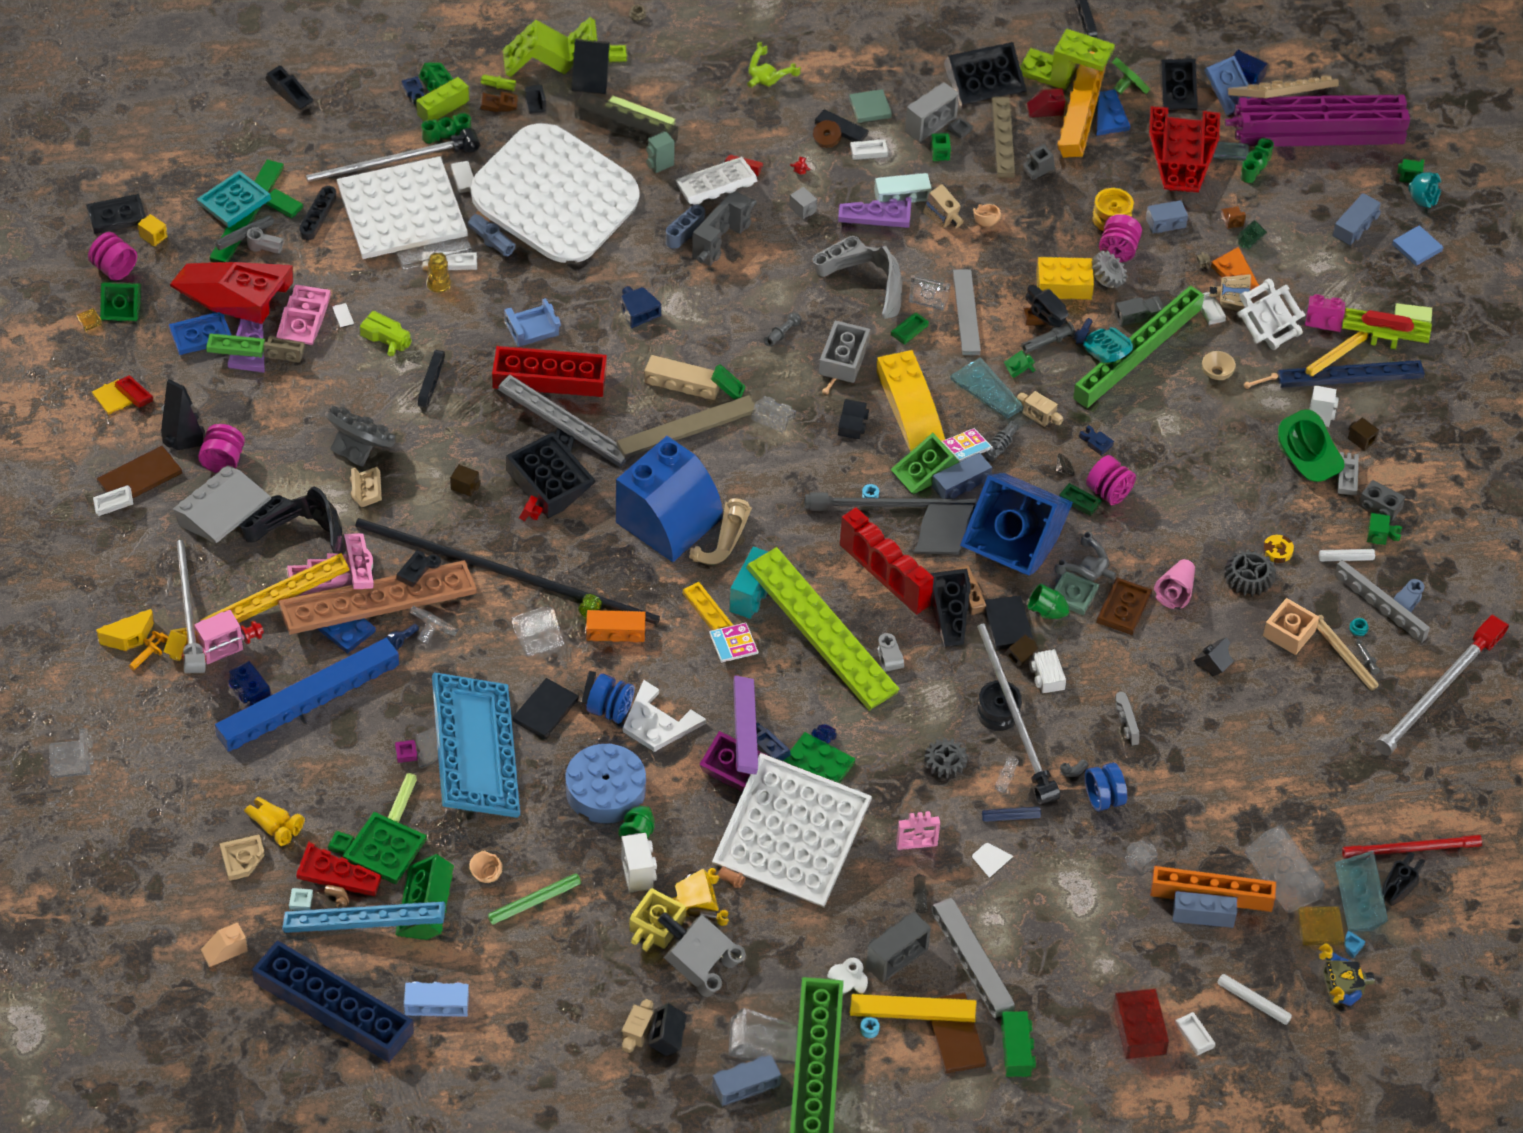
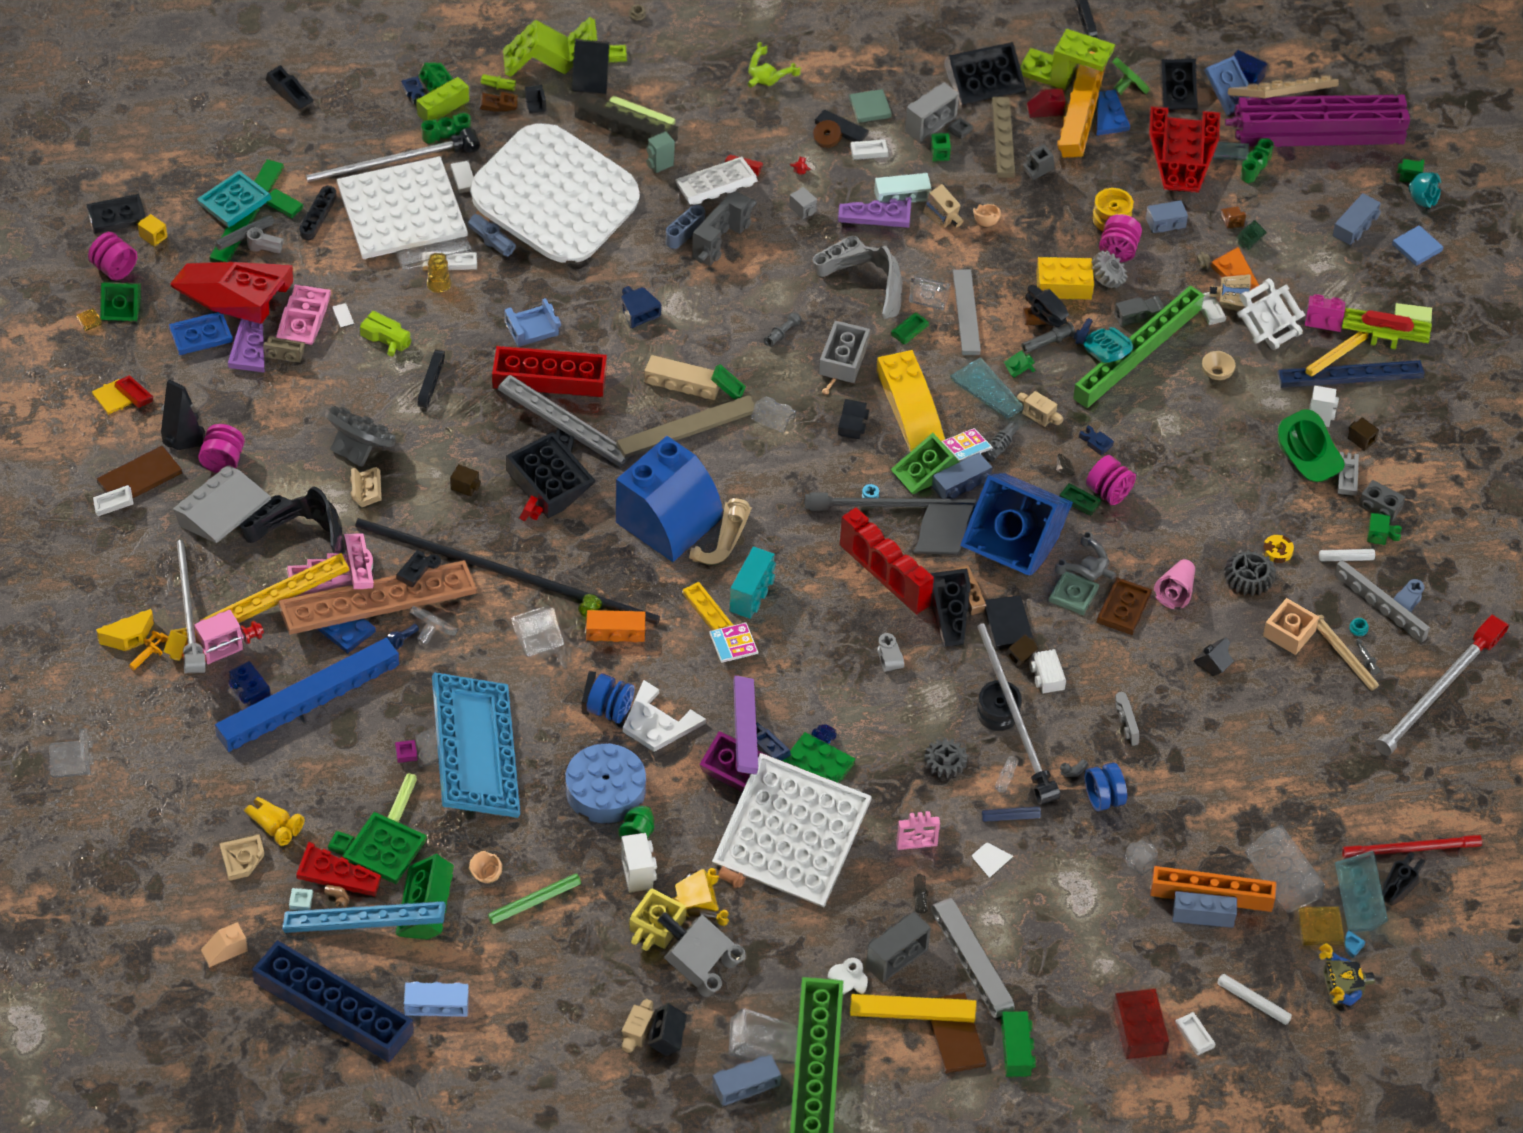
(235, 345): bright green plate -> none
(545, 708): black tile -> none
(823, 628): lime plate -> none
(869, 1033): medium azure bush -> none
(1048, 603): green helmet -> none
(1274, 376): light nougat hinge -> none

